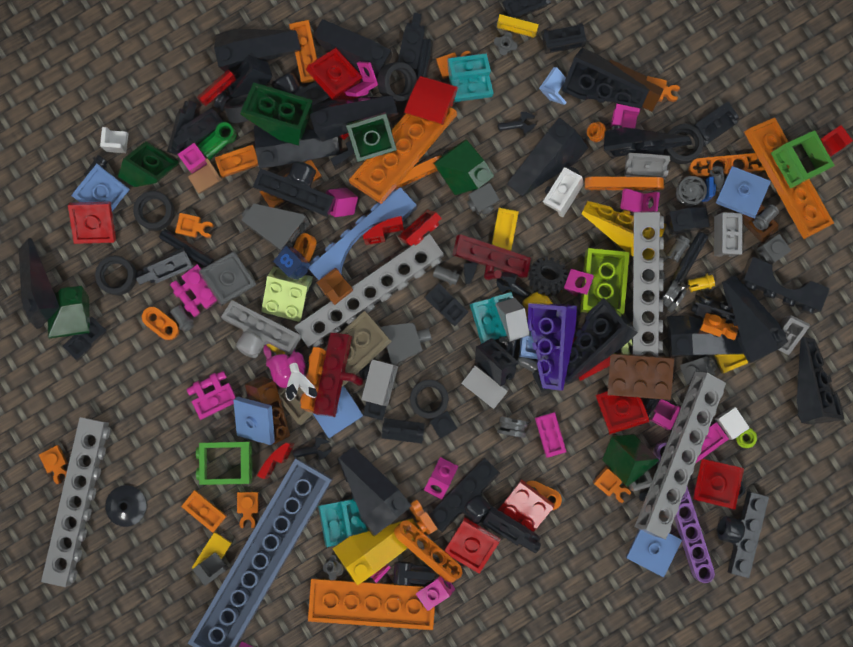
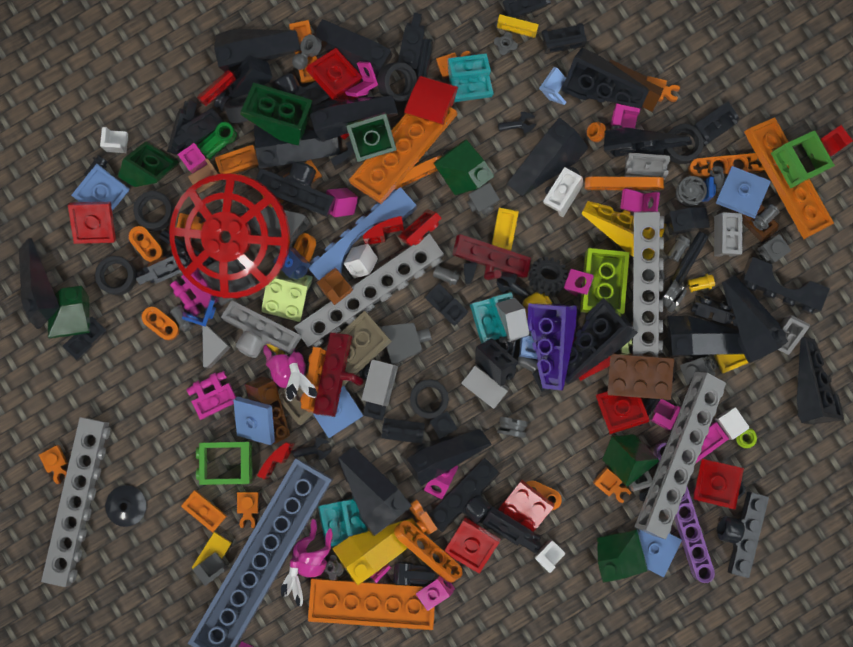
(146, 245): none -> orange plate
(209, 313): none -> blue bracket
(213, 347): none -> light grey slope
(239, 231): none -> red dish
(305, 564): none -> dark pink hair
(310, 47): none -> dark grey plate
(360, 261): none -> white panel
(438, 456): none -> black wedge
(549, 555): none -> white panel
(550, 435): dark pink plate -> none
(620, 556): none -> dark green slope
(716, 325): orange plate -> none

